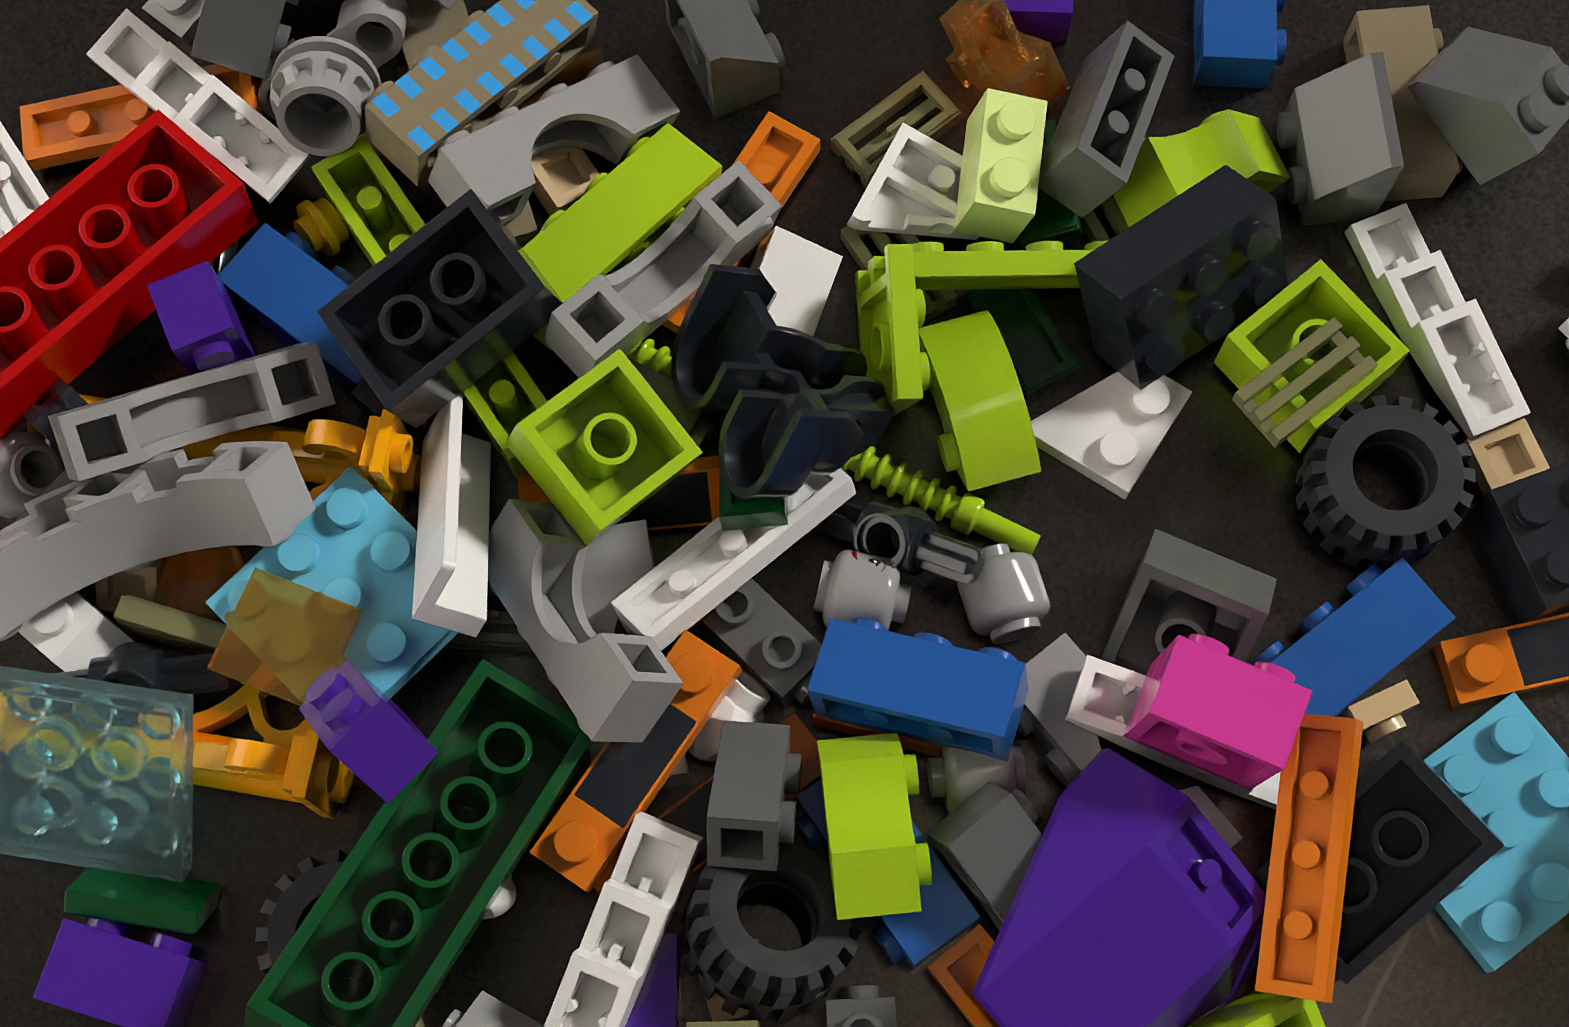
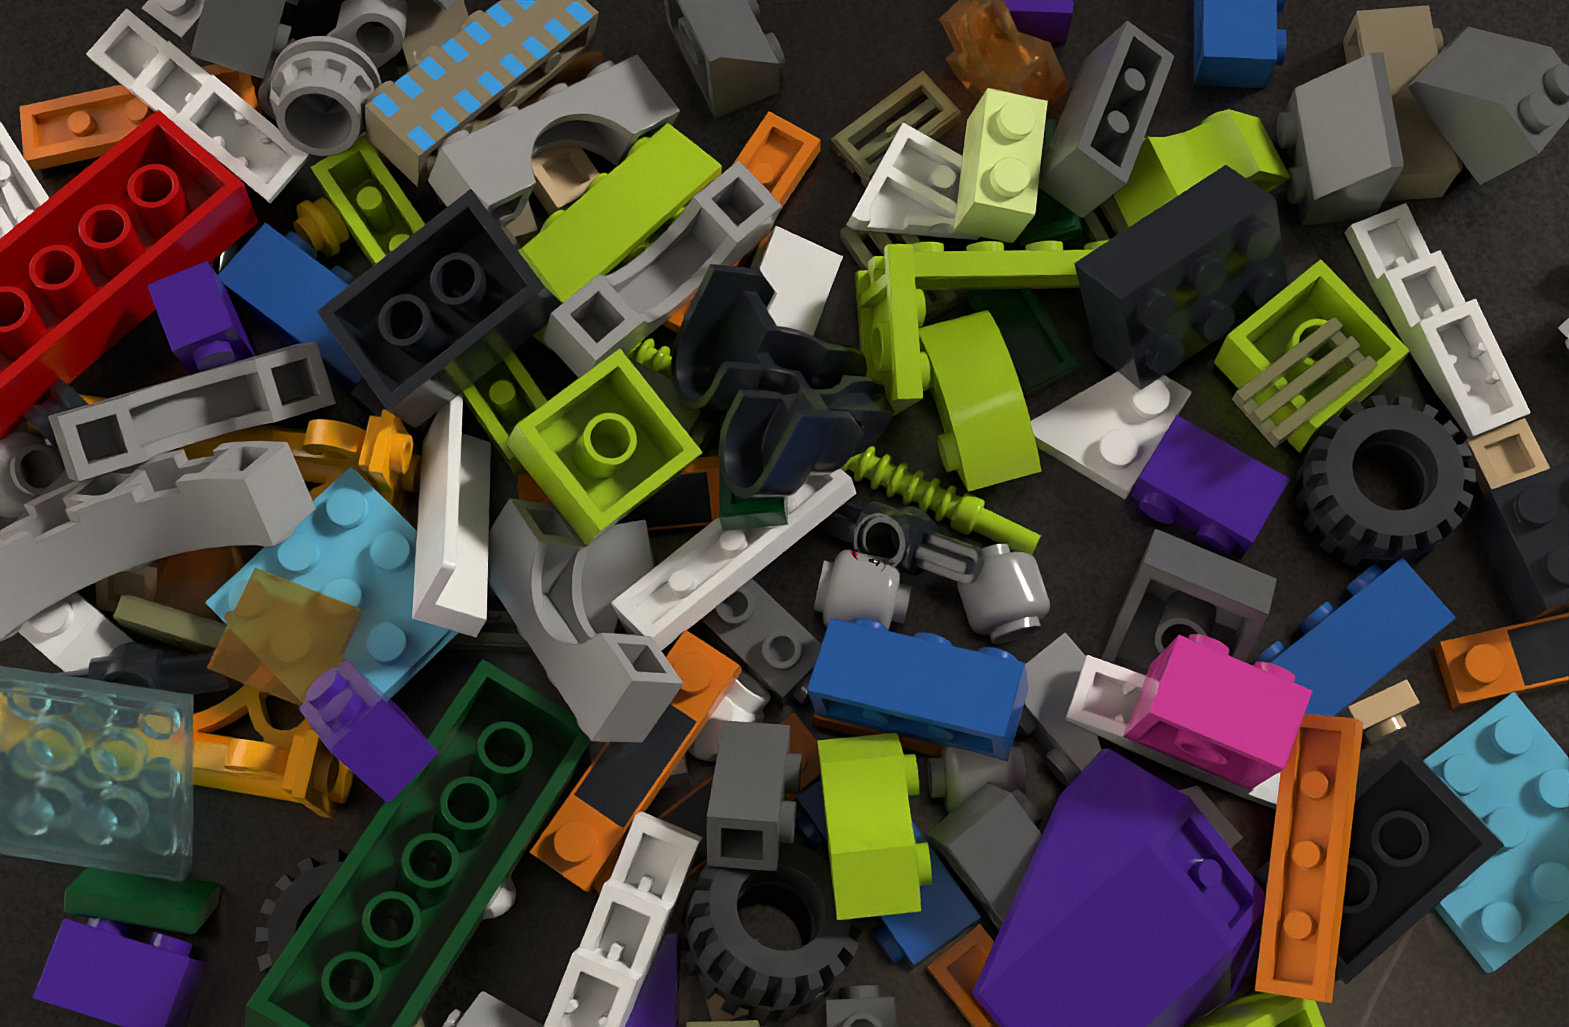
(1208, 489): none -> dark purple brick

